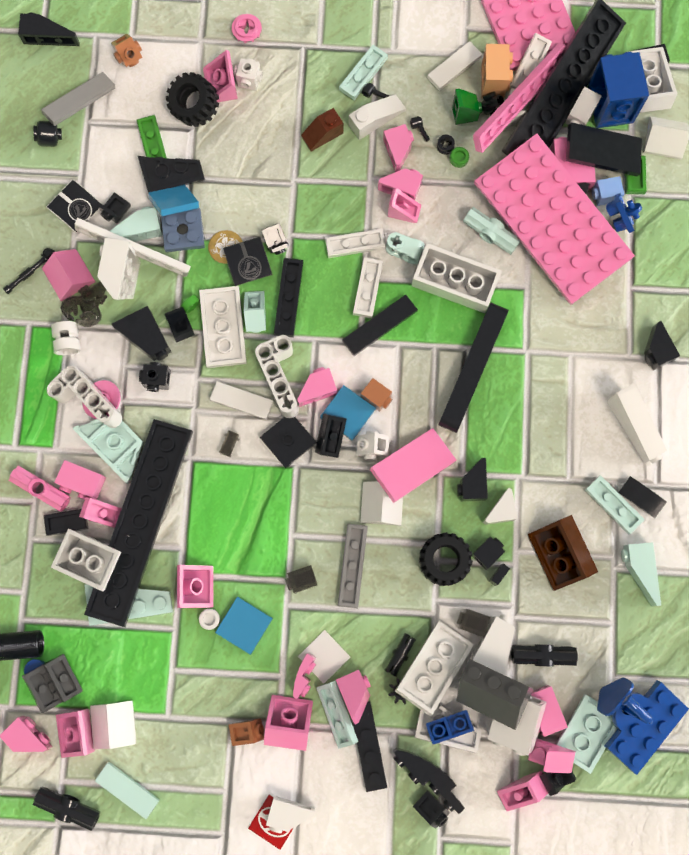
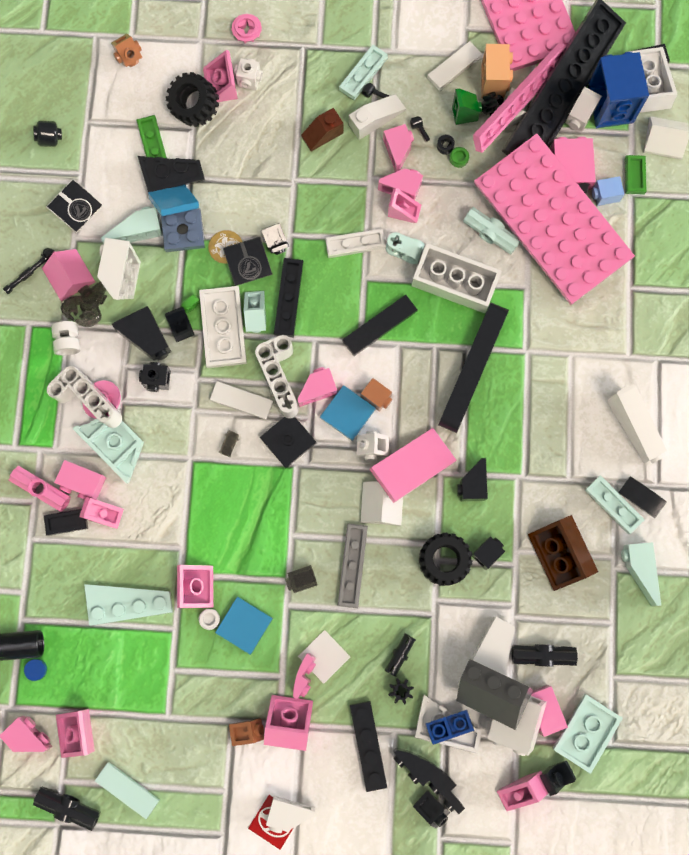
(39, 30): black slope -> none
(52, 683): dark grey slope -> none
(78, 99): light grey tile -> none
(86, 559): white slope -> none
(113, 725): white slope -> none
(114, 208): black bracket -> none
(141, 251): white tile -> none
(141, 520): black plate -> none
(330, 435): black slope -> none
(337, 714): light aqua plate -> none
(355, 693): bright pink slope -> none
(368, 287): white plate -> none
(434, 668): white plate -> none
(473, 622): clear smoke brick -> none
(499, 574): black tile -> none
(503, 510): white slope -> none
(533, 56): white tile -> none
(553, 757): bright pink slope -> none
(604, 149): black tile -> none
(619, 206): blue hips -> none
(643, 723): blue plate -> none
(660, 347): black slope -> none

